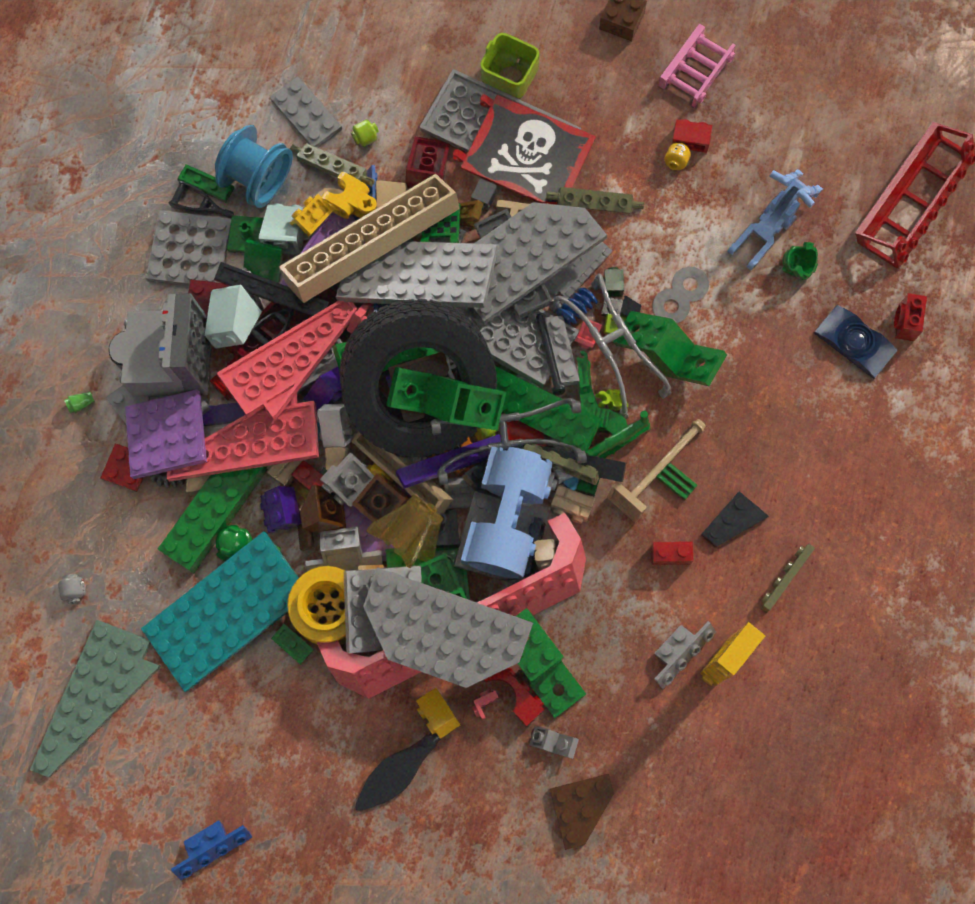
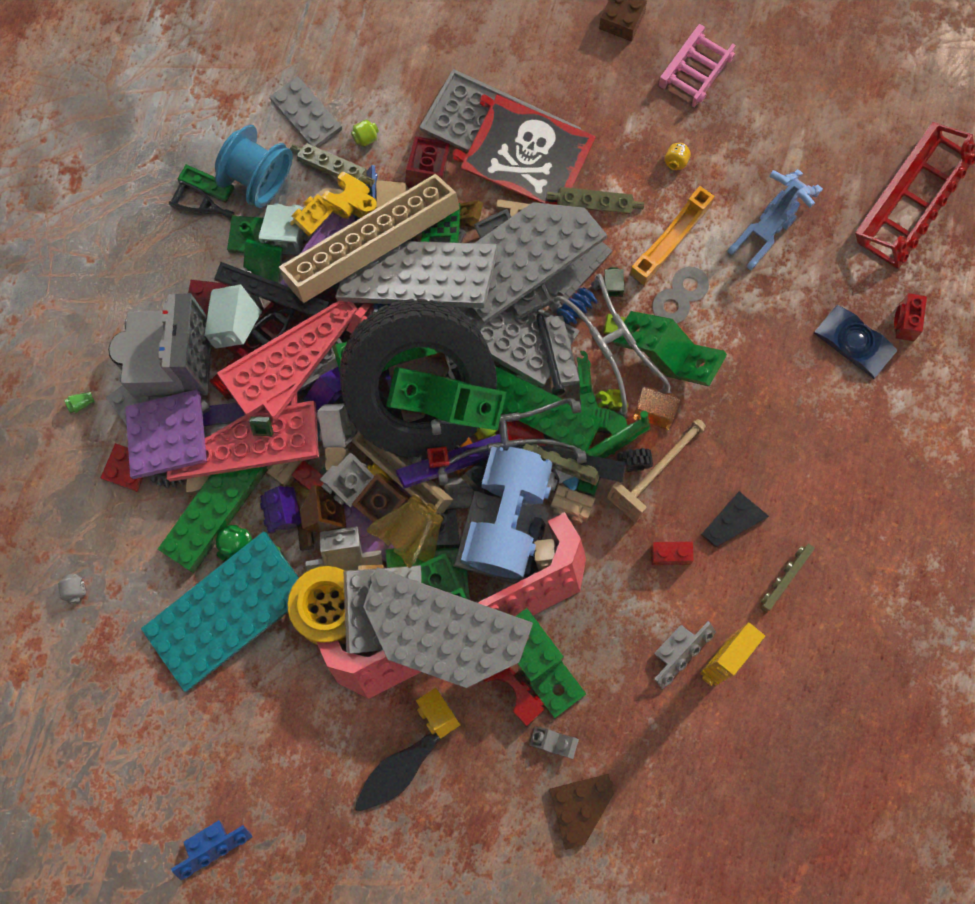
(101, 683): sand green wing -> none
(187, 222): light grey piece -> none
(261, 426): none -> dark green tile
(292, 644): green plate -> none
(438, 457): none -> red slope
(485, 193): dark grey brick -> none
(485, 698): coral bracket -> none
(504, 53): lime piece -> none
(584, 337): coral bracket -> none
(621, 307): black slope -> none
(636, 459): none -> black tyre
(658, 253): none -> light orange arch
(660, 407): none -> clear orange brick
(681, 475): green tile -> none
(692, 134): red brick -> none
(801, 261): green helmet -> none

